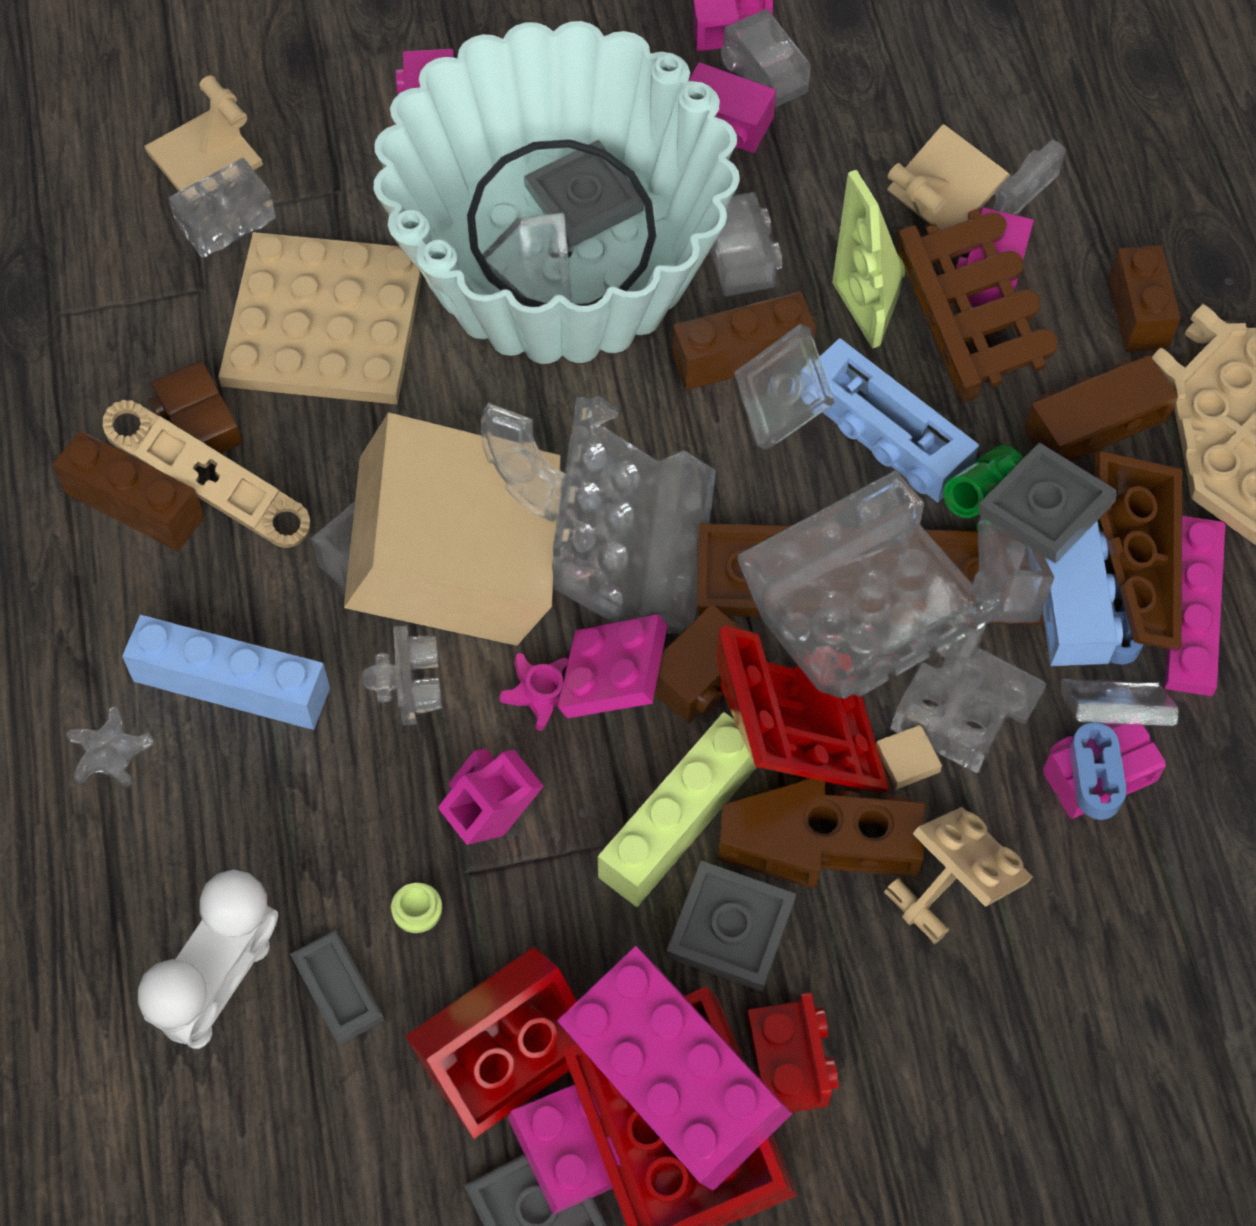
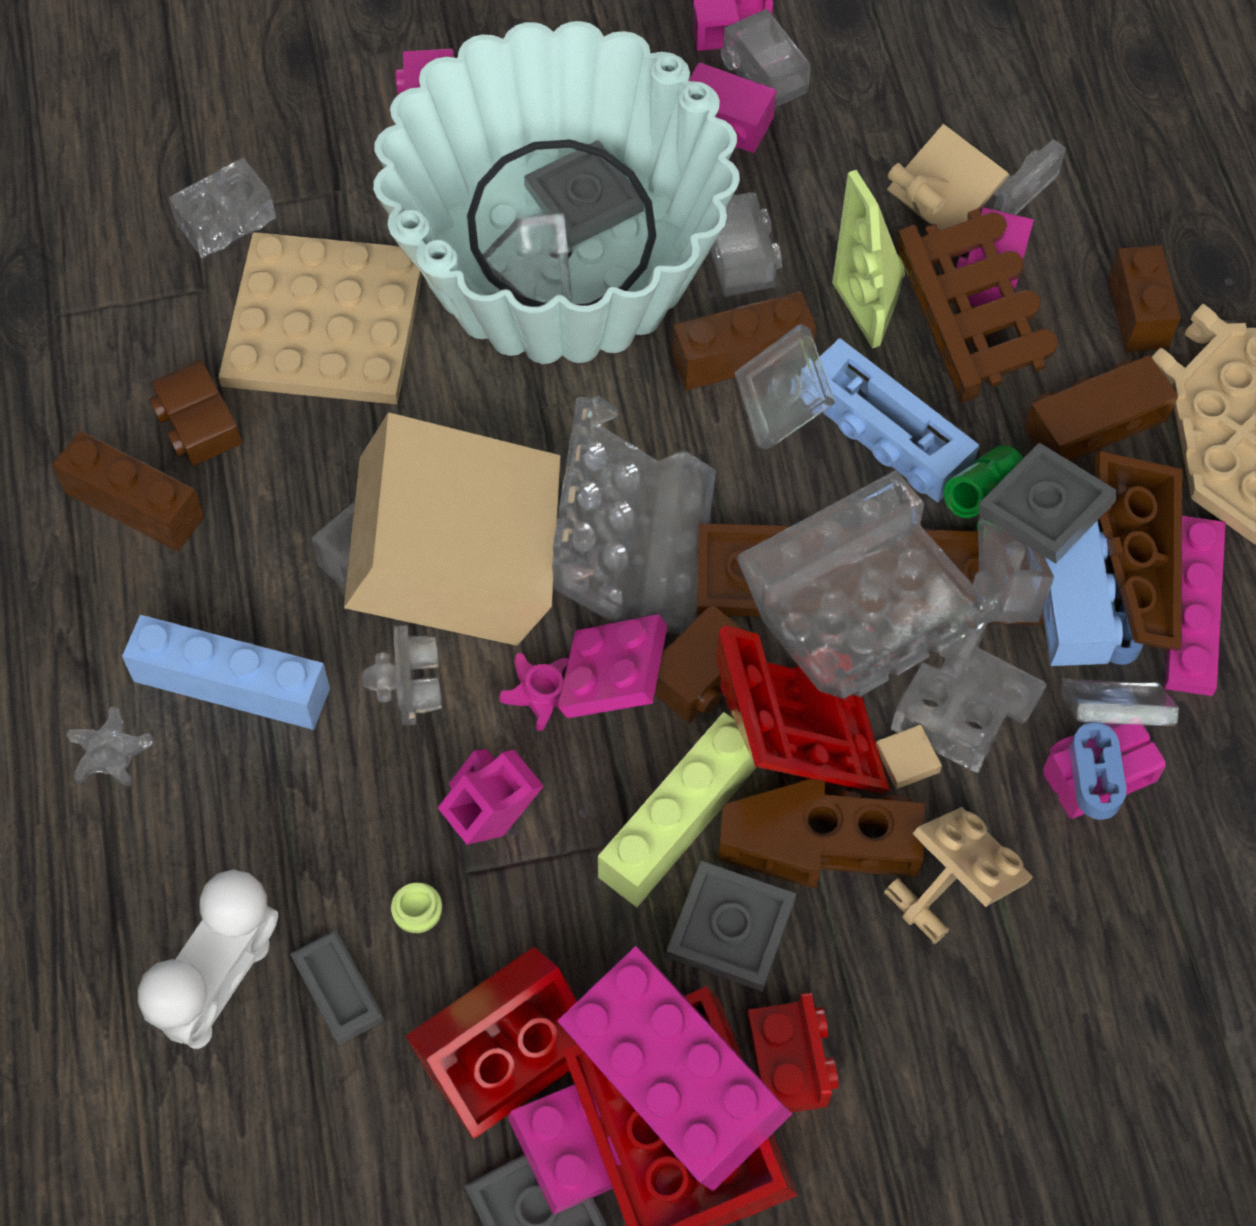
(178, 455): tan piece -> none
(204, 142): tan plate -> none
(513, 451): clear tile -> none

